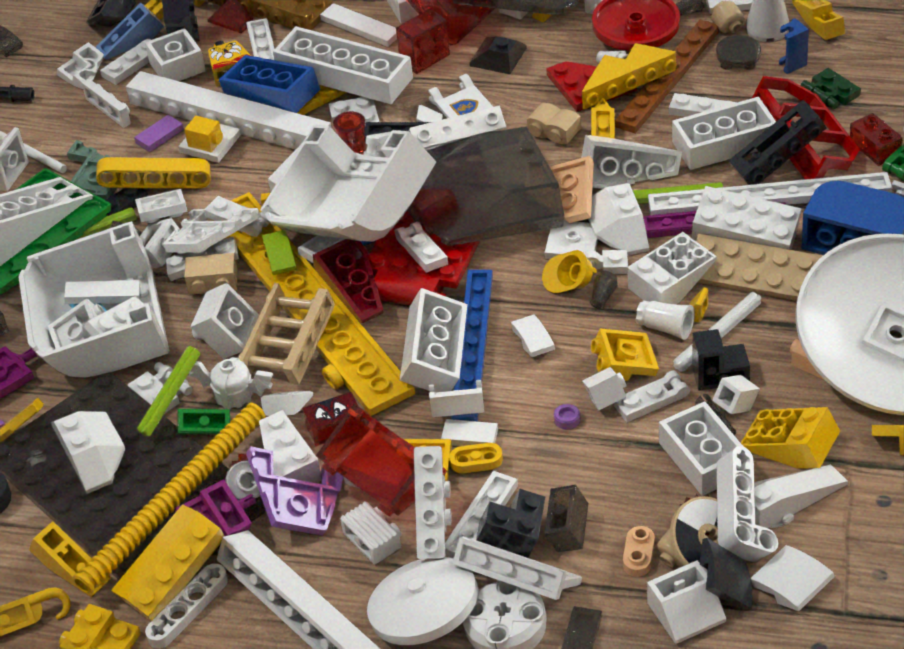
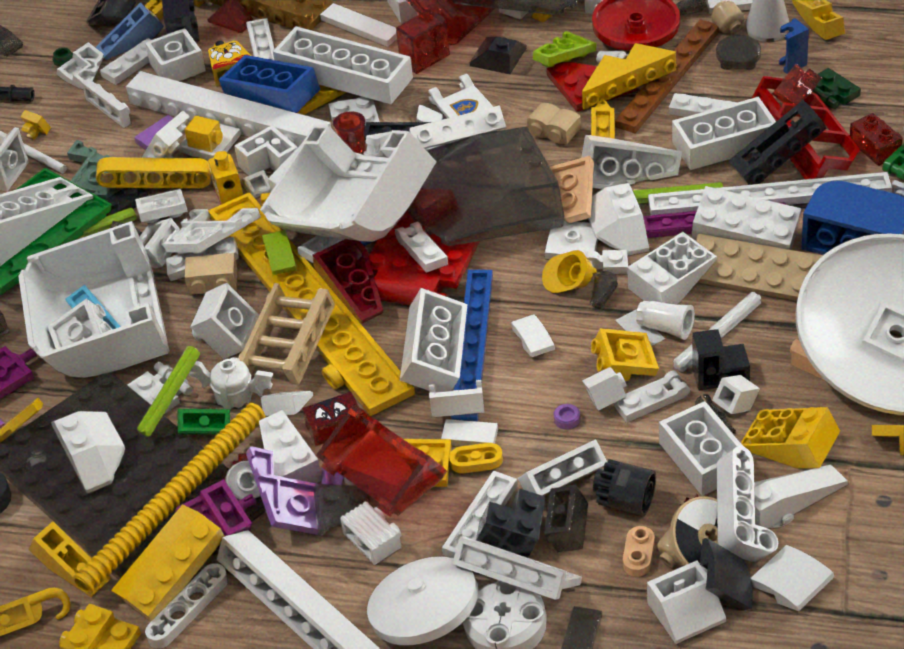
(34, 124): none -> yellow tile
(62, 56): none -> dark green plate
(101, 291): white tile -> none
(112, 318): white plate -> none
(166, 140): none -> white plate
(223, 170): none -> yellow torso
(223, 209): white plate -> none
(256, 184): none -> white slope
(263, 151): none -> white brick
(333, 502): none -> clear smoke wing
(430, 502): white bracket -> none
(563, 49): none -> lime wing
(564, 469): none -> white brick
(625, 487): none -> black gear
(629, 323): none -> white sticker
(700, 304): yellow slope -> none
(796, 85): none -> clear red piece

